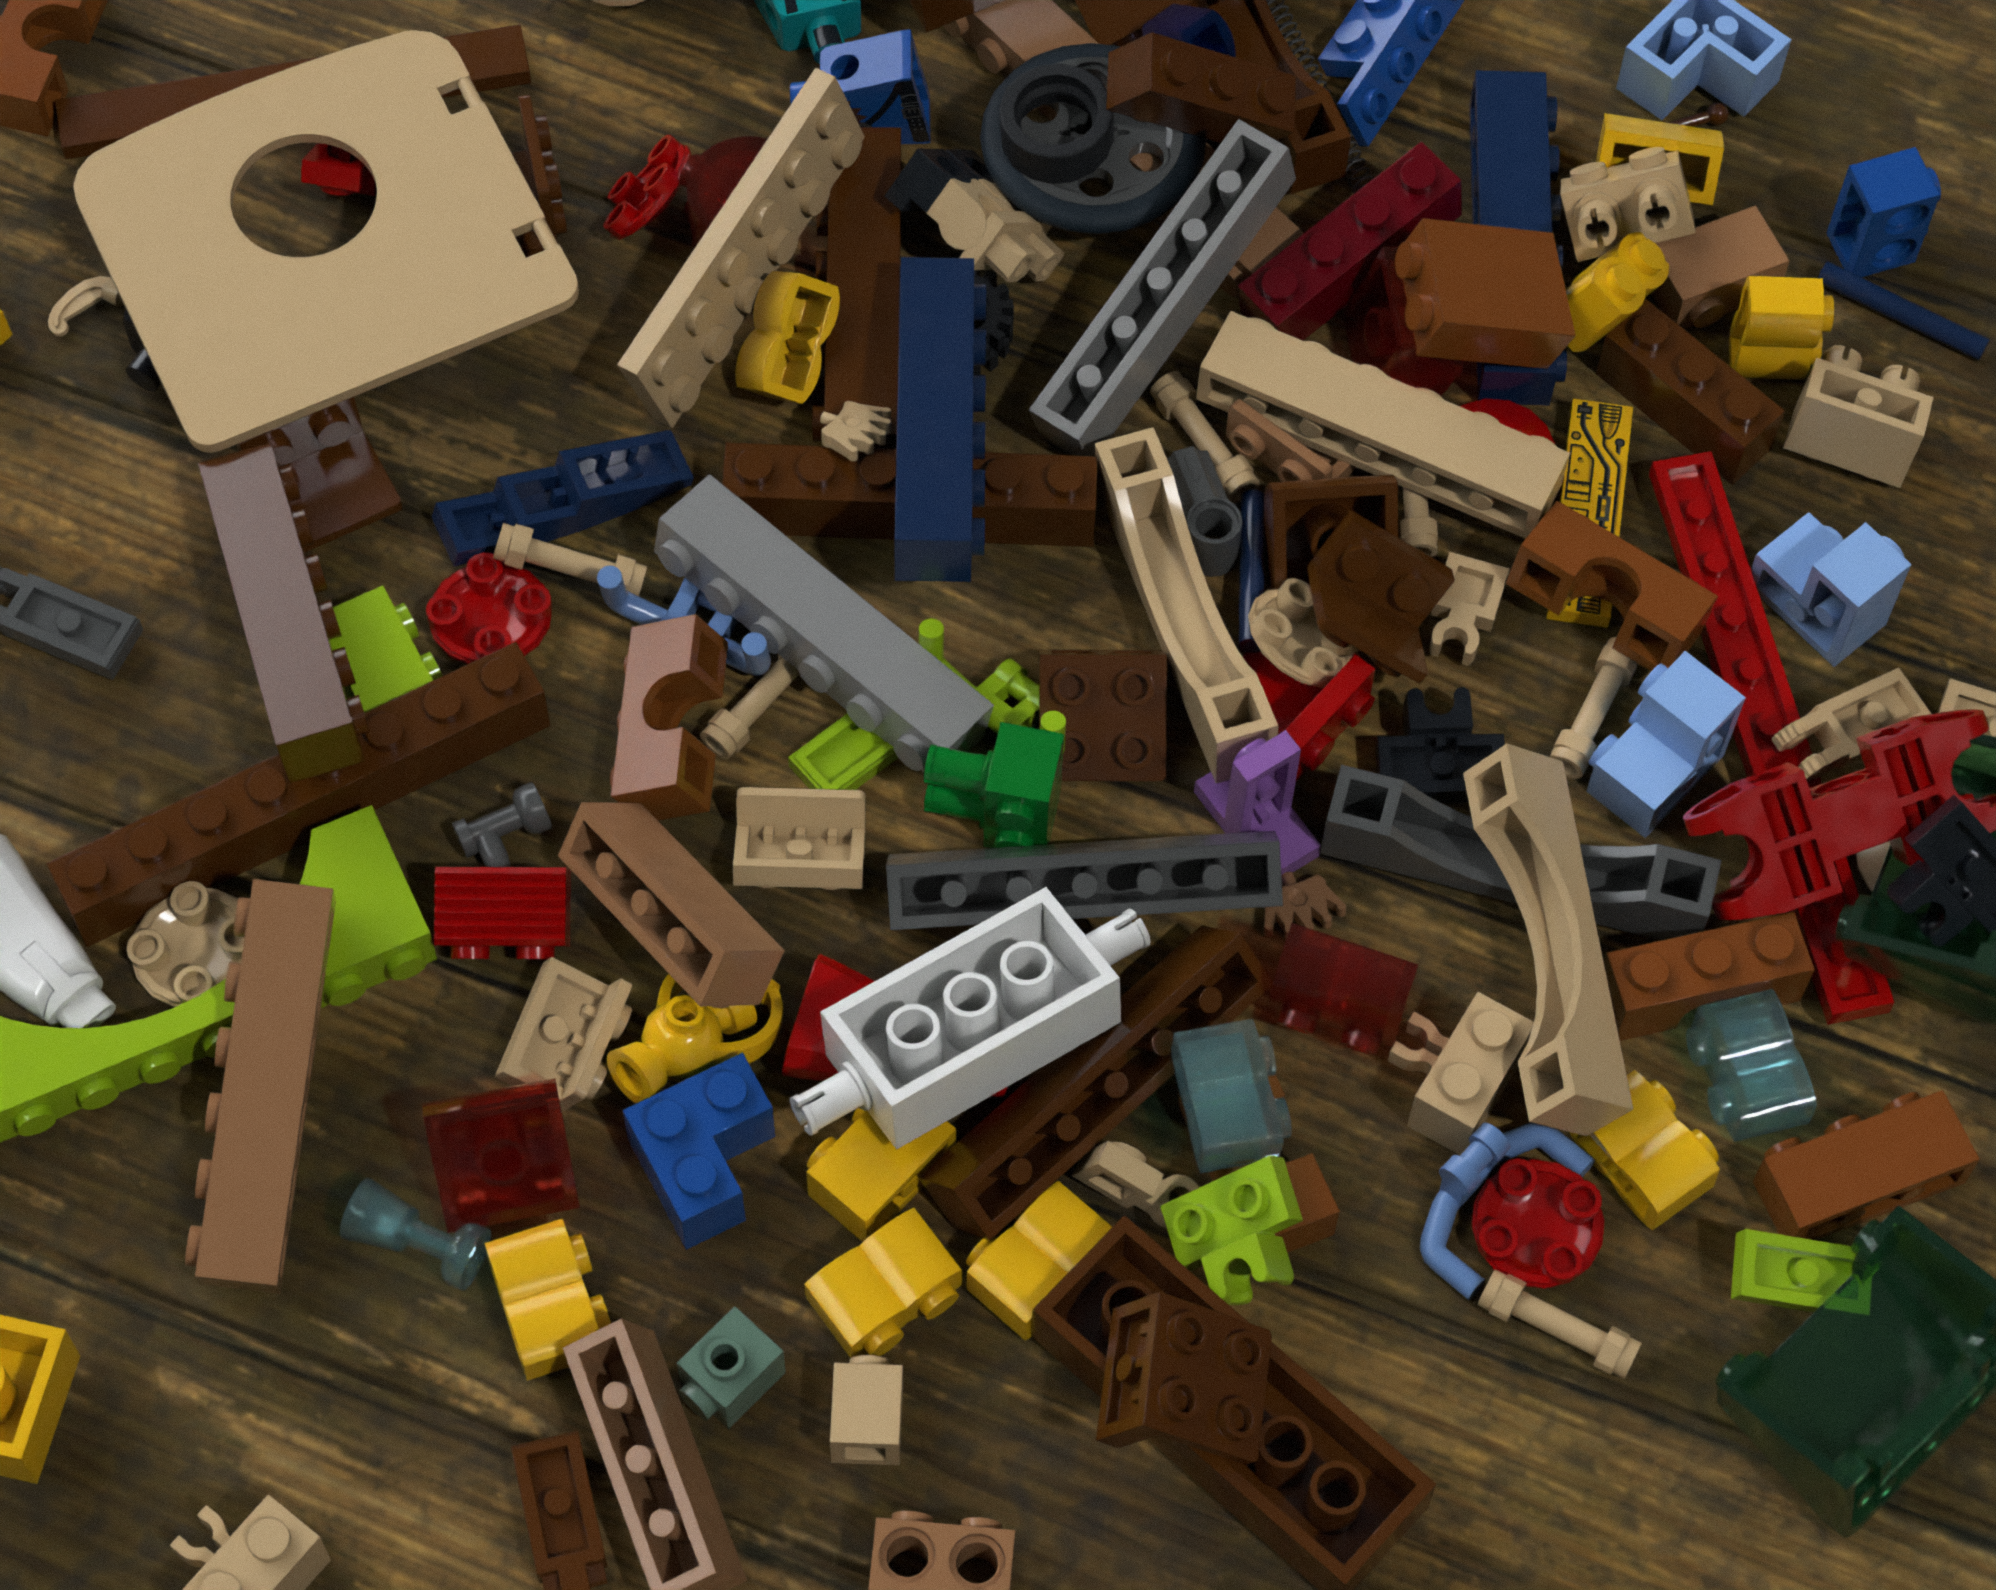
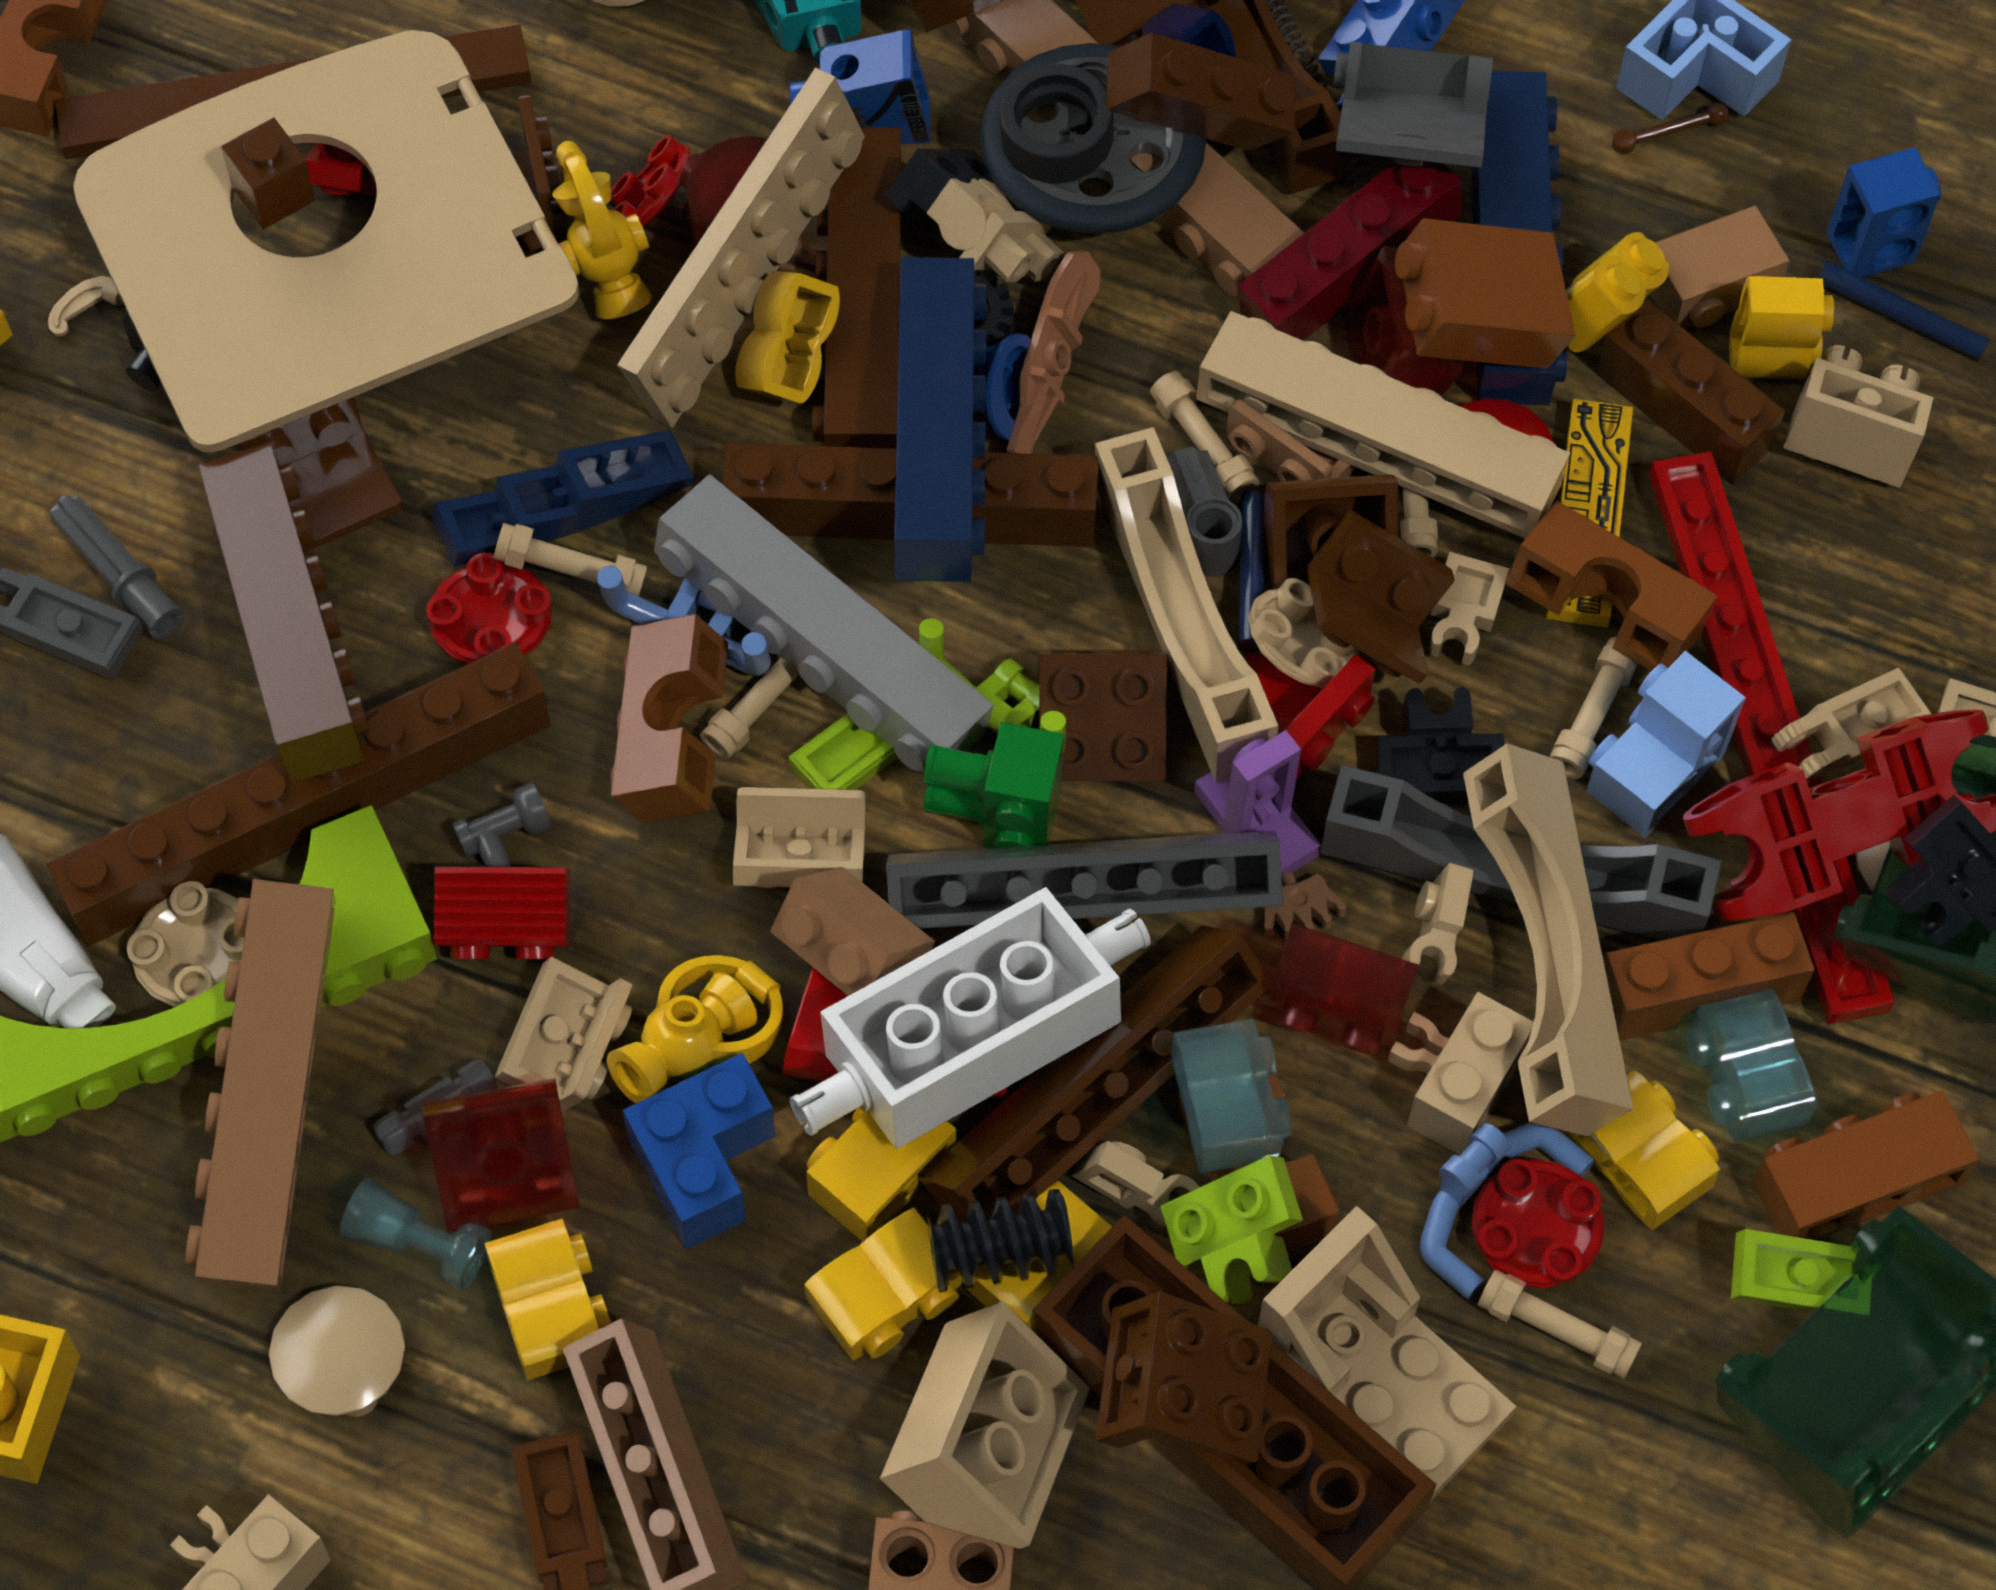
(130, 582): none -> dark grey axle
(268, 173): none -> reddish brown brick
(337, 1351): none -> tan dish
(381, 649): lime brick -> none
(397, 1130): none -> dark grey axle
(600, 240): none -> yellow piece
(671, 904): medium nougat brick -> none
(729, 1369): sand green brick -> none
(846, 930): none -> medium nougat brick
(856, 429): tan piece -> none
(866, 1411): tan brick -> none
(986, 1429): none -> tan slope
(1000, 1239): none -> black piece
(1002, 374): none -> blue piece
(1051, 346): none -> nougat piece
(1164, 291): light grey brick -> none
(1356, 1332): none -> tan bracket
(1413, 104): none -> dark grey door
(1442, 912): none -> tan plate
(1625, 199): tan brick -> none
(1698, 149): yellow brick -> none
(1831, 586): light blue brick -> none

